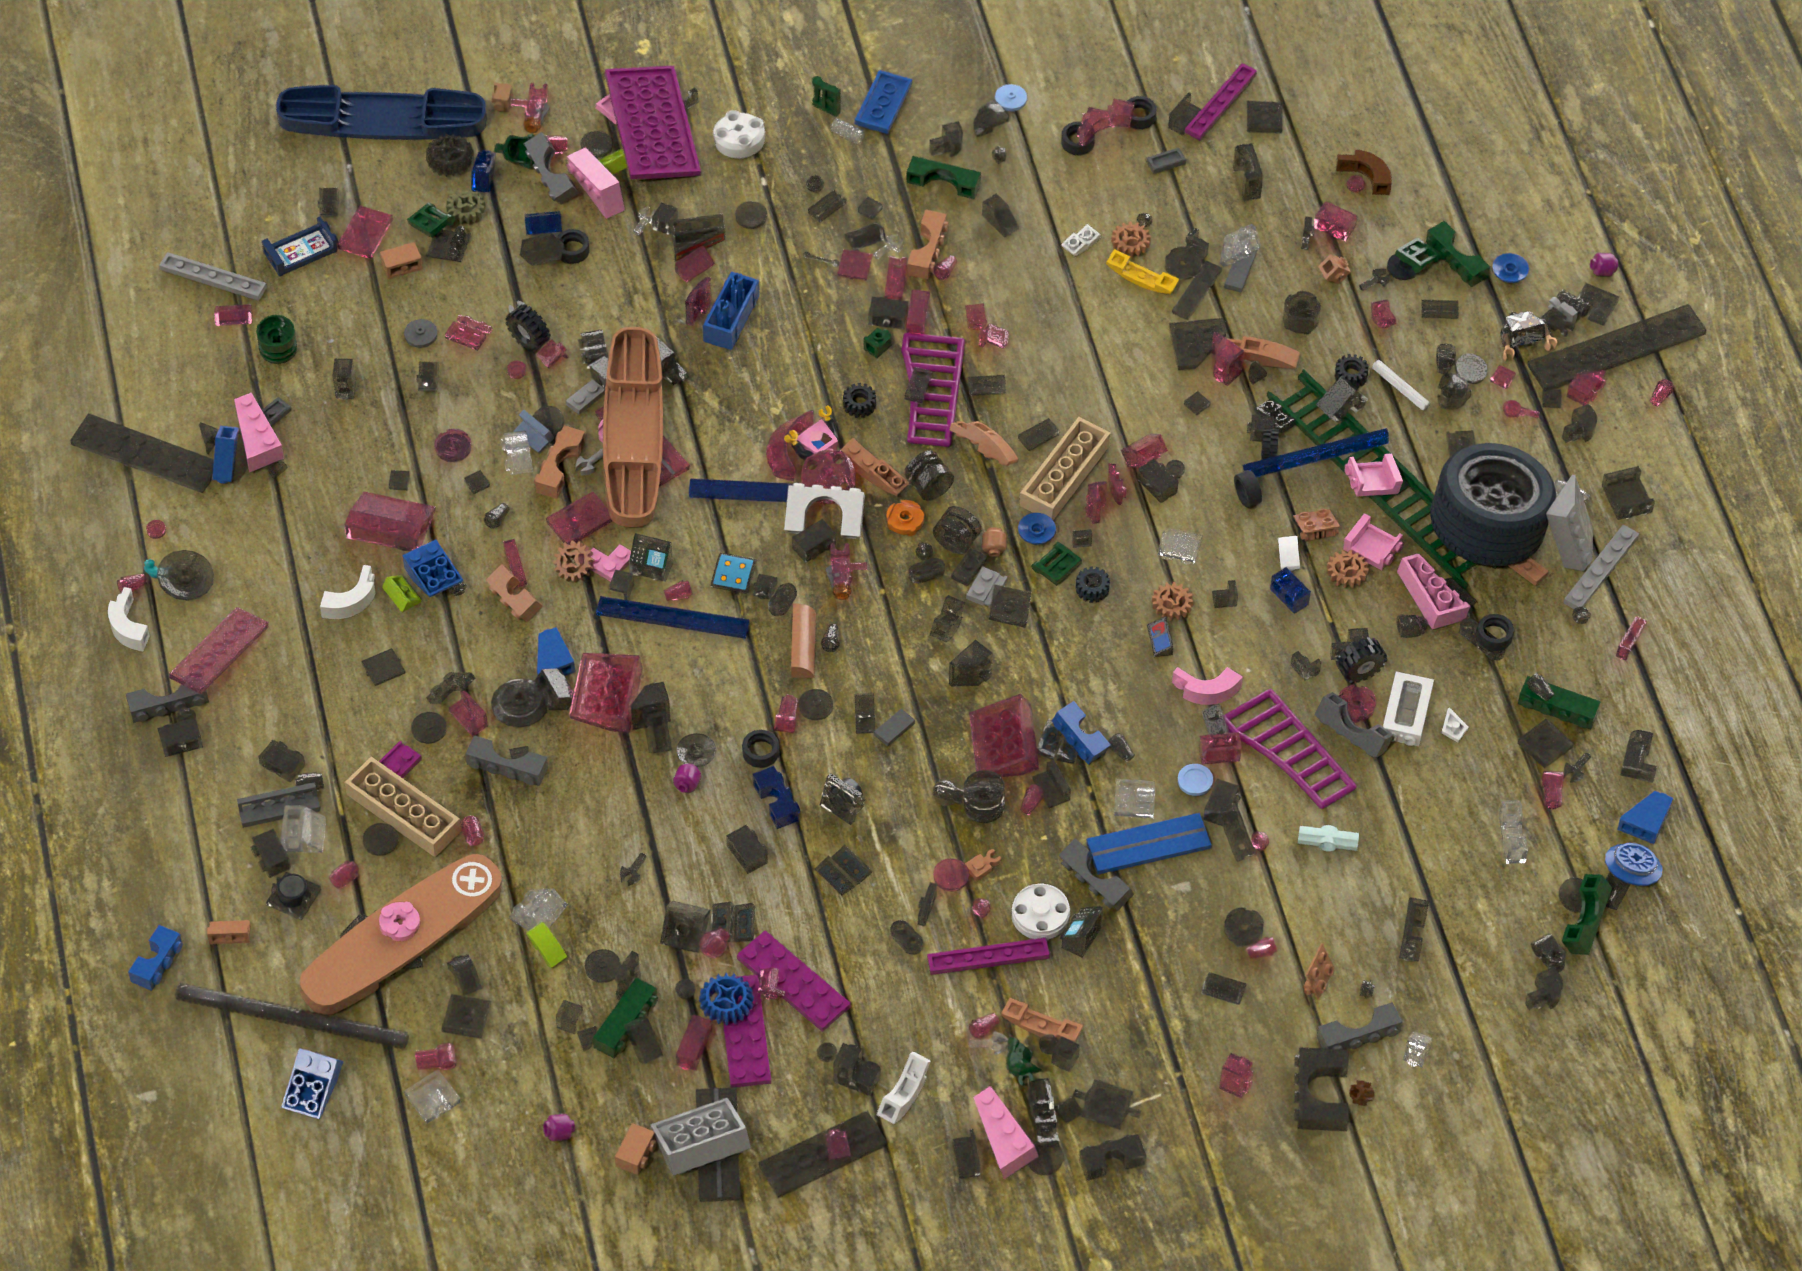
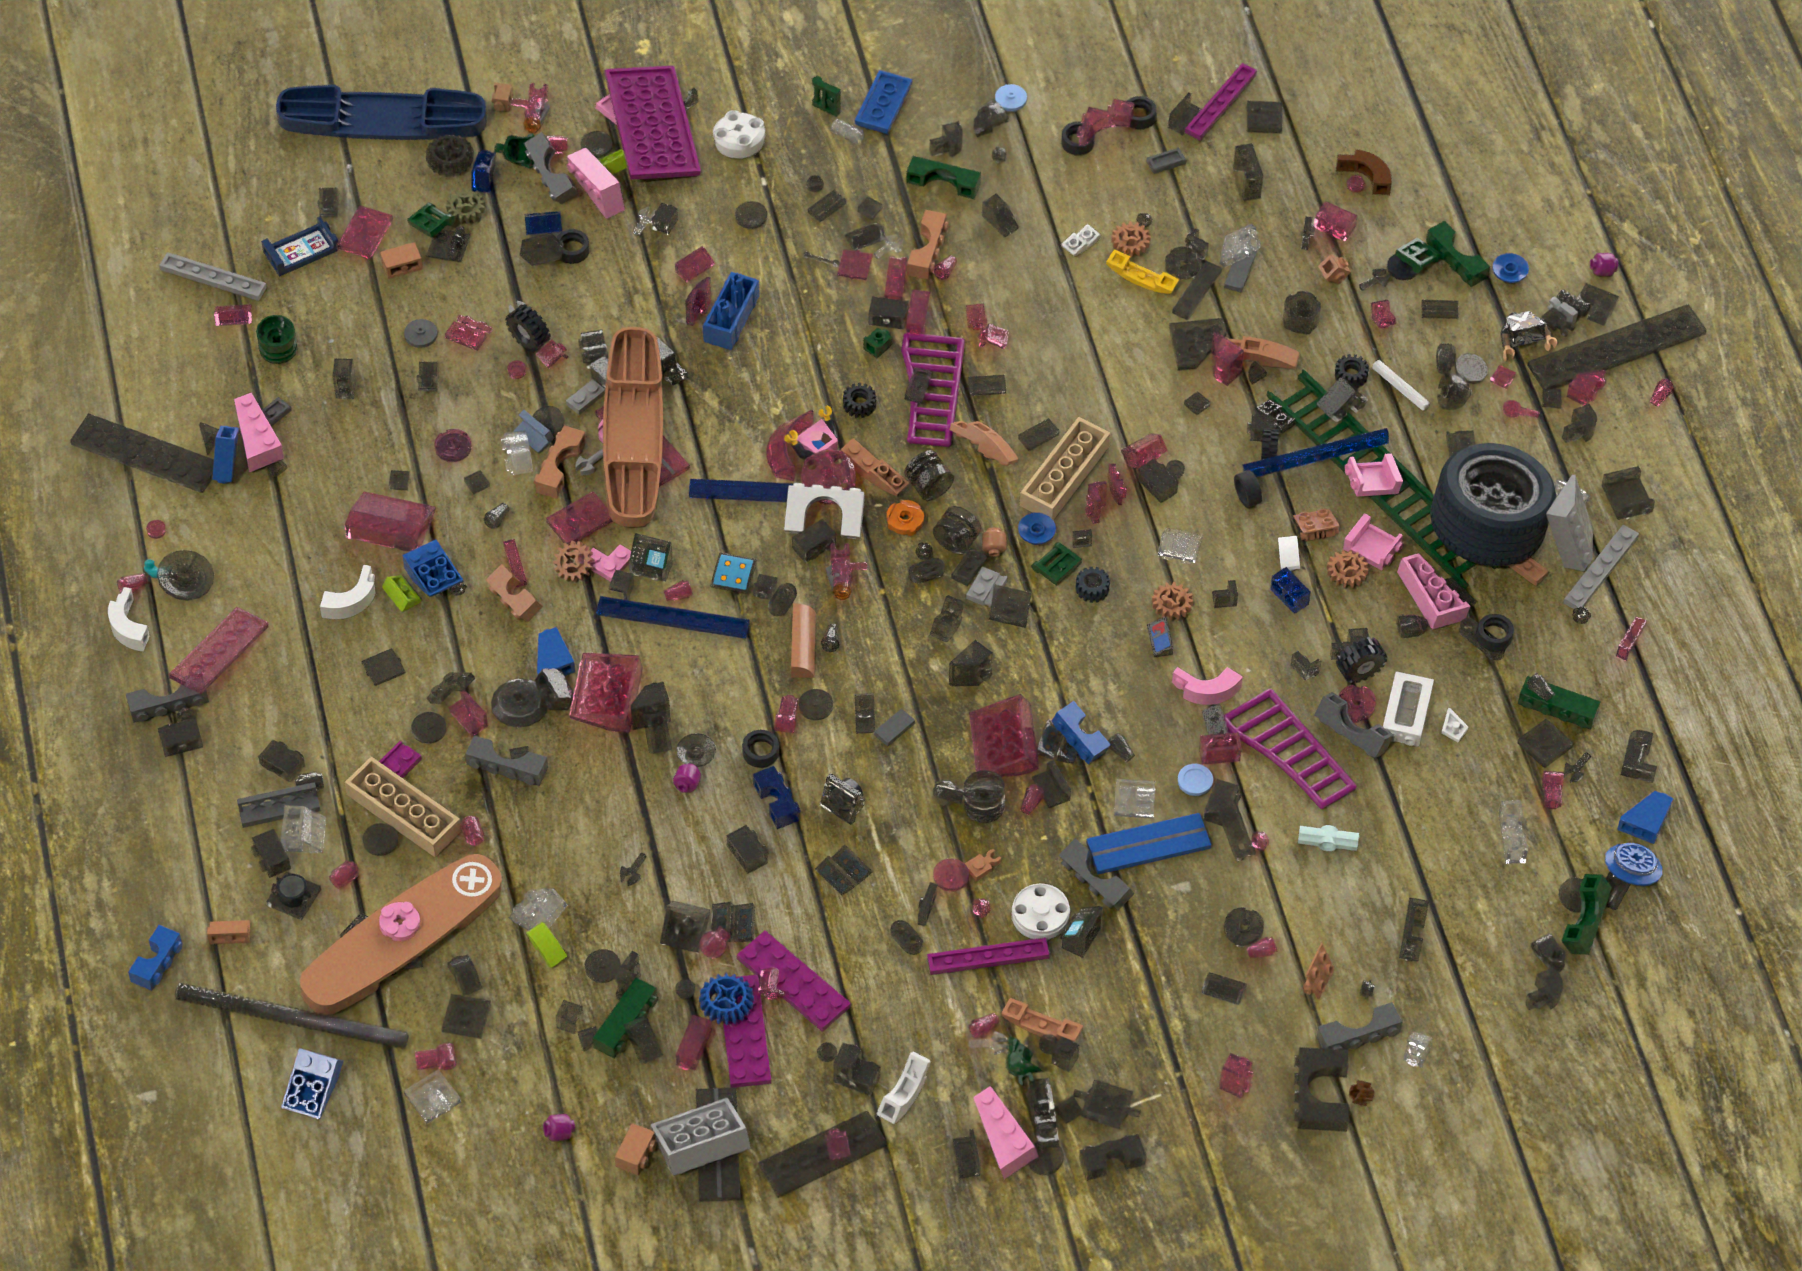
(695, 232): clear smoke wedge -> none

